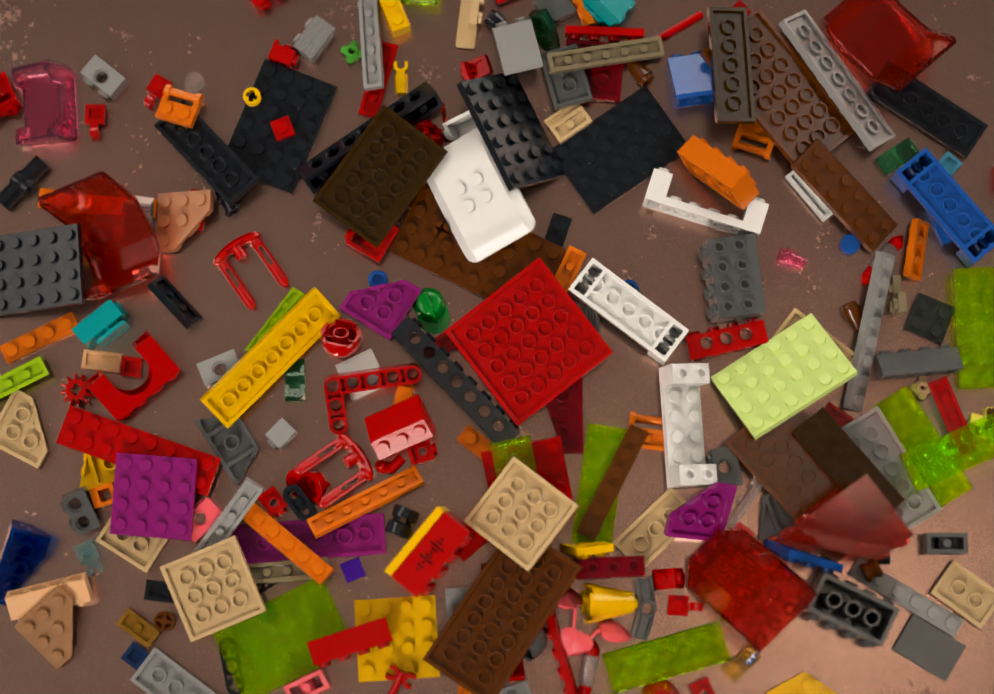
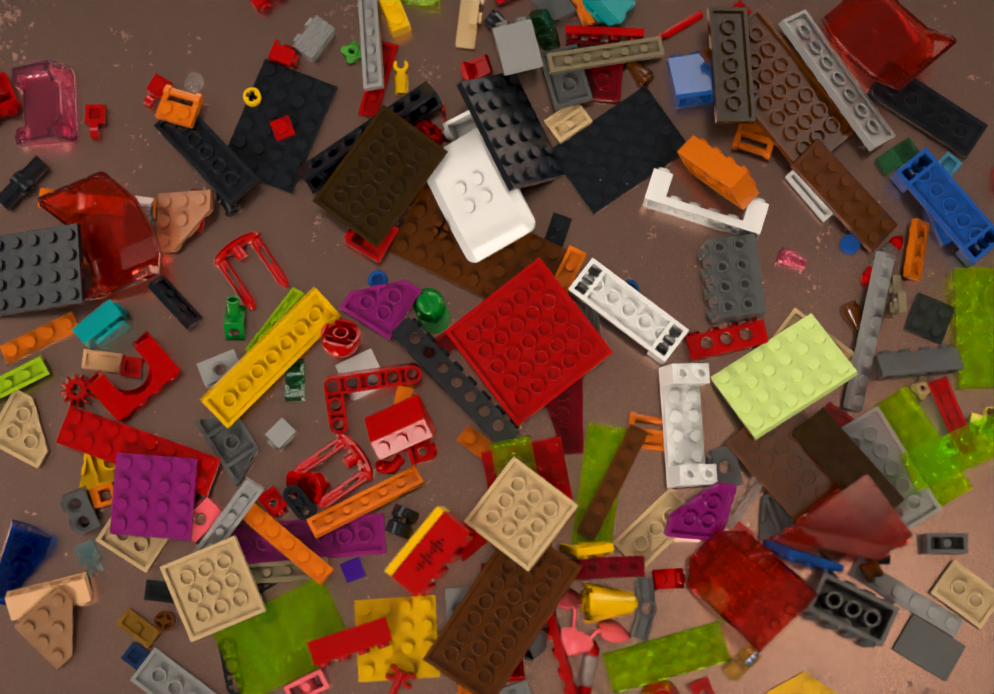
(112, 86): light grey brick -> none
(234, 318): none -> green bracket
(679, 605): red plate -> none

